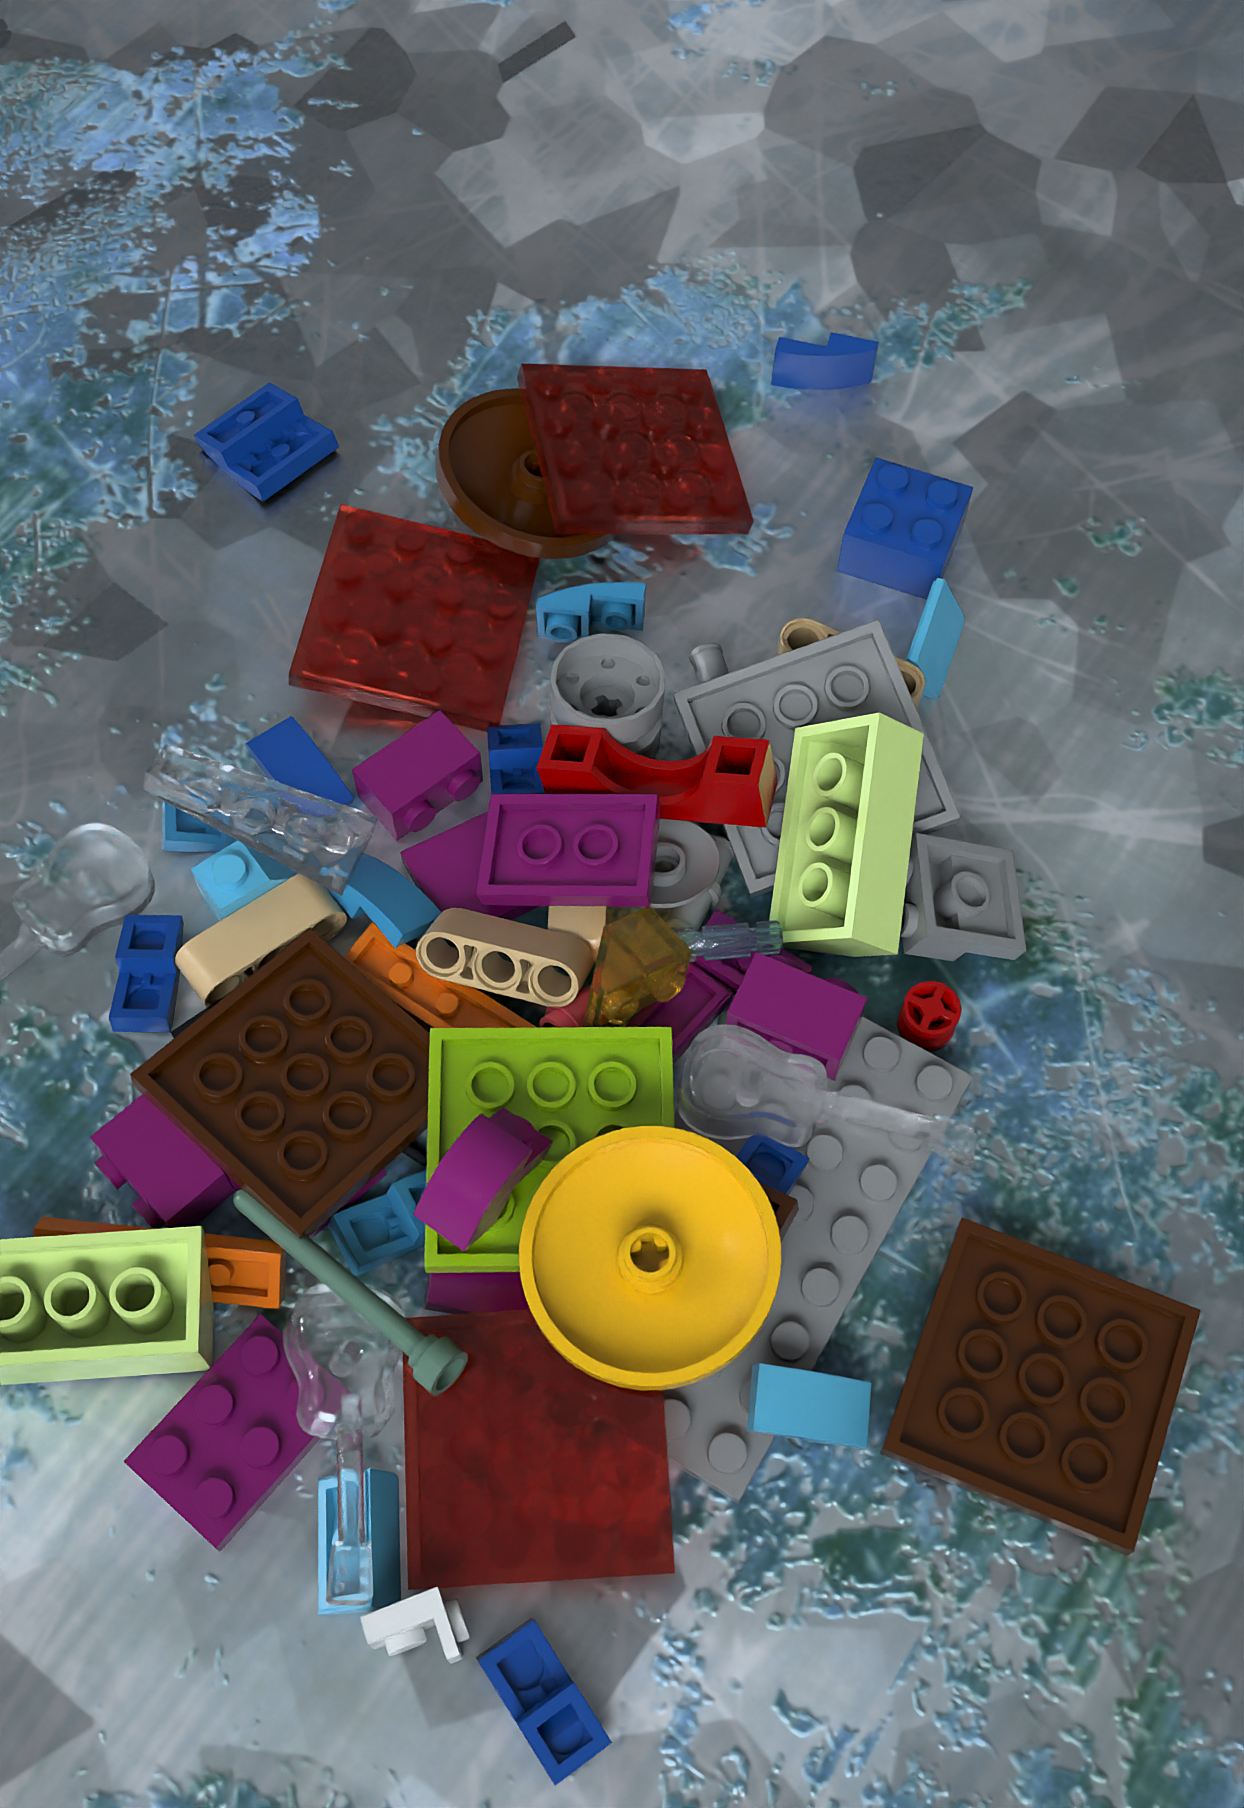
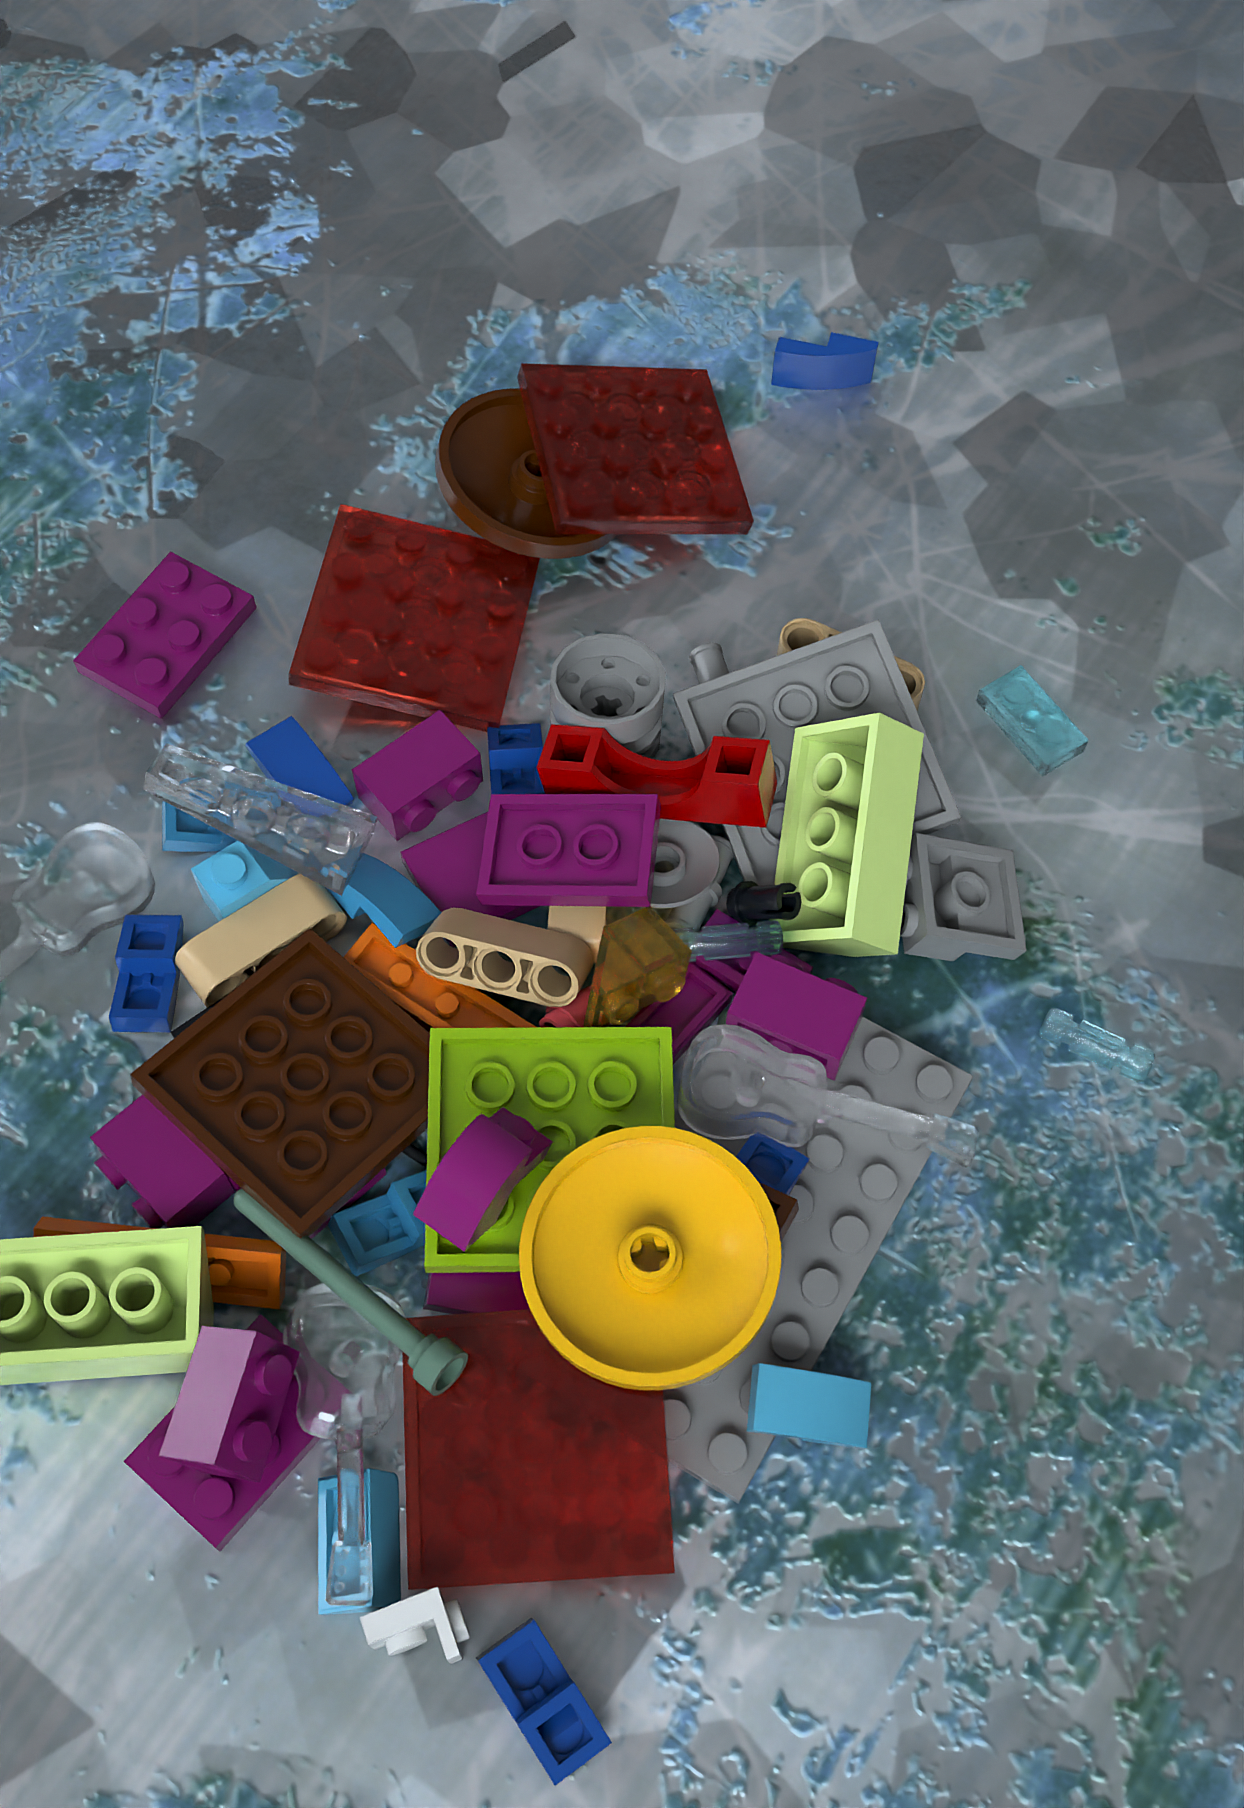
(165, 634): none -> magenta plate
(230, 1403): none -> magenta brick
(266, 441): blue slope -> none
(573, 610): dark azure slope -> none
(755, 903): none -> black pin
(903, 528): blue brick -> none
(934, 1003): red wheel -> none
(936, 637): medium azure slope -> none
(1032, 720): none -> clear light blue plate
(1043, 1385): reddish brown plate -> none
(1097, 1045): none -> clear light blue axle

